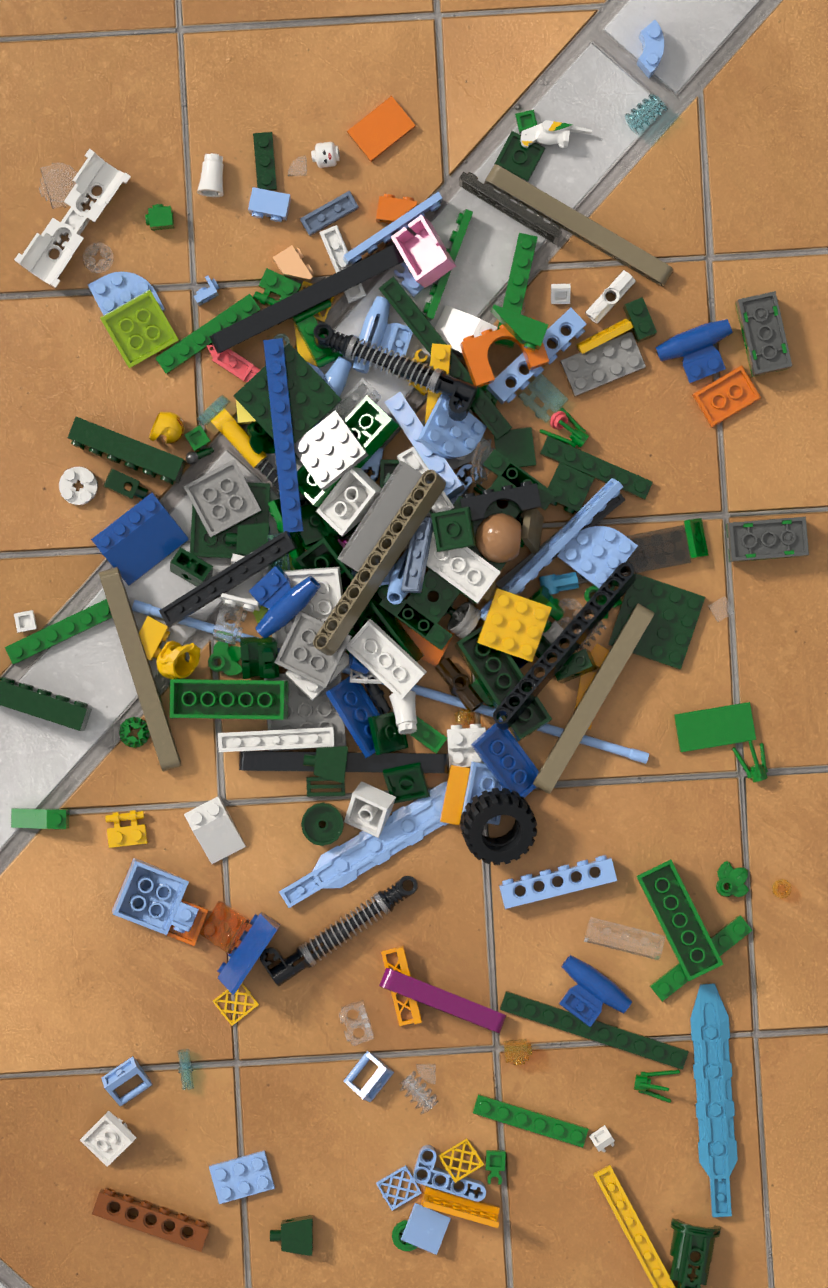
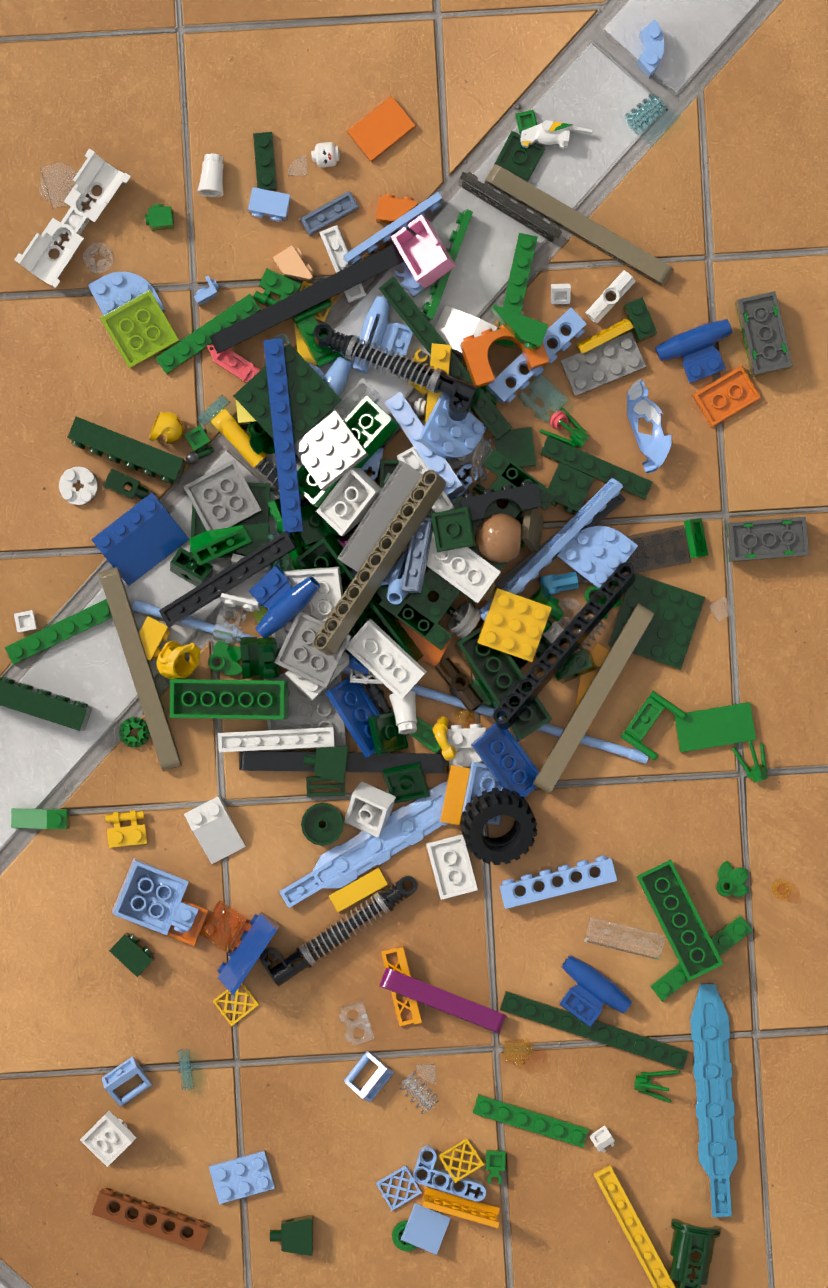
(132, 954): none -> dark green brick
(218, 542): none -> green slope
(358, 889): none -> yellow tile
(420, 407): none -> white plate
(440, 730): none -> yellow piece
(451, 866): none -> white plate
(645, 719): none -> green plate
(653, 446): none -> light blue animal

